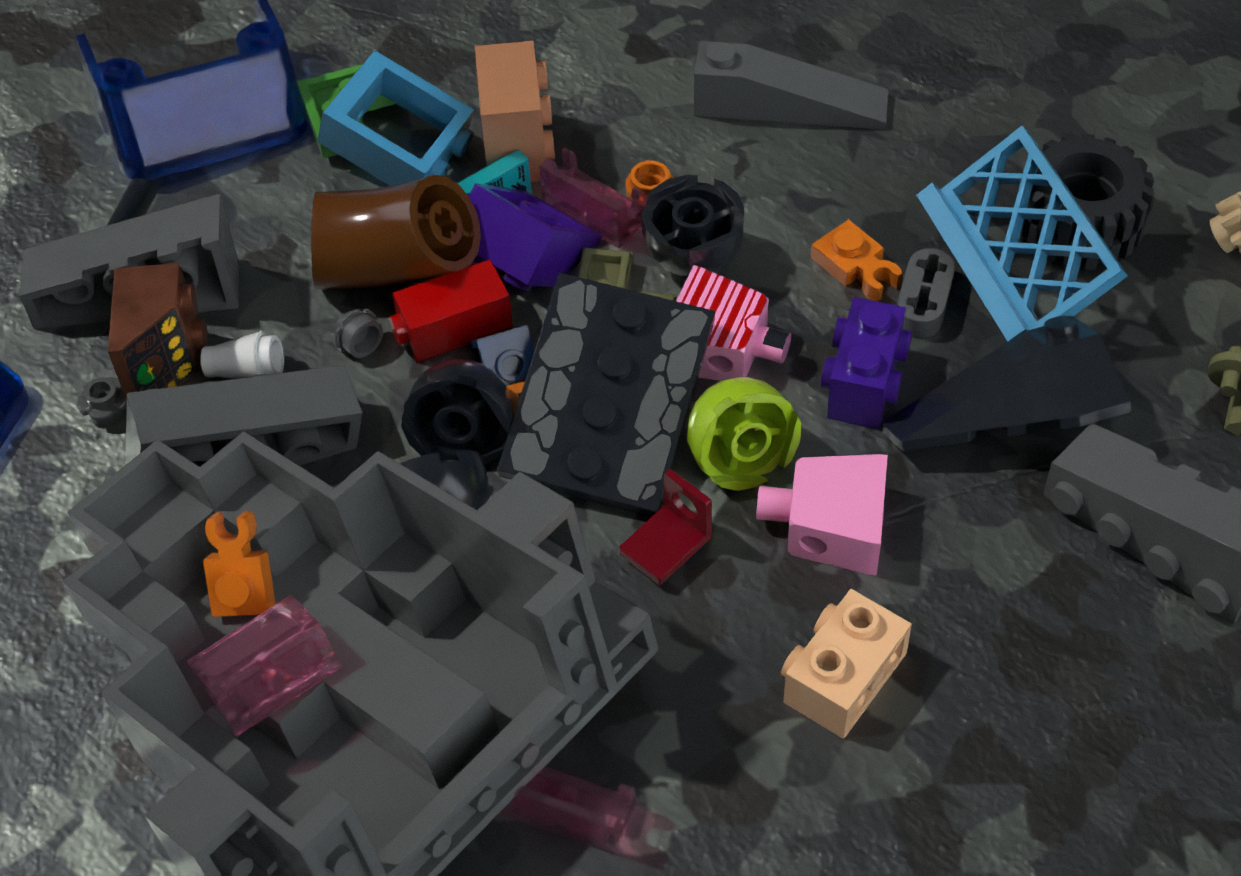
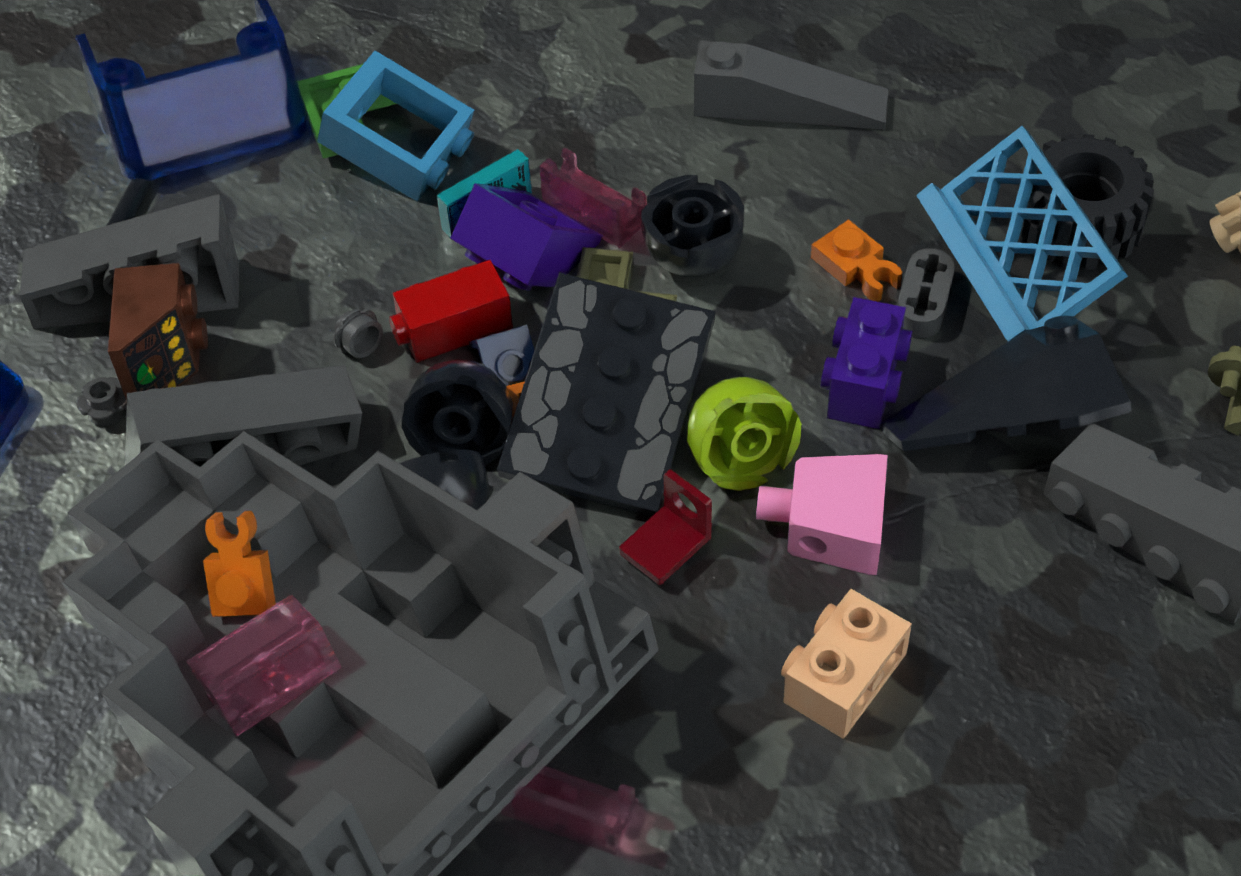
(244, 357): white cone -> none
(392, 234): reddish brown brick -> none
(512, 104): nougat brick -> none
(647, 176): orange plate -> none
(738, 328): bright pink torso -> none

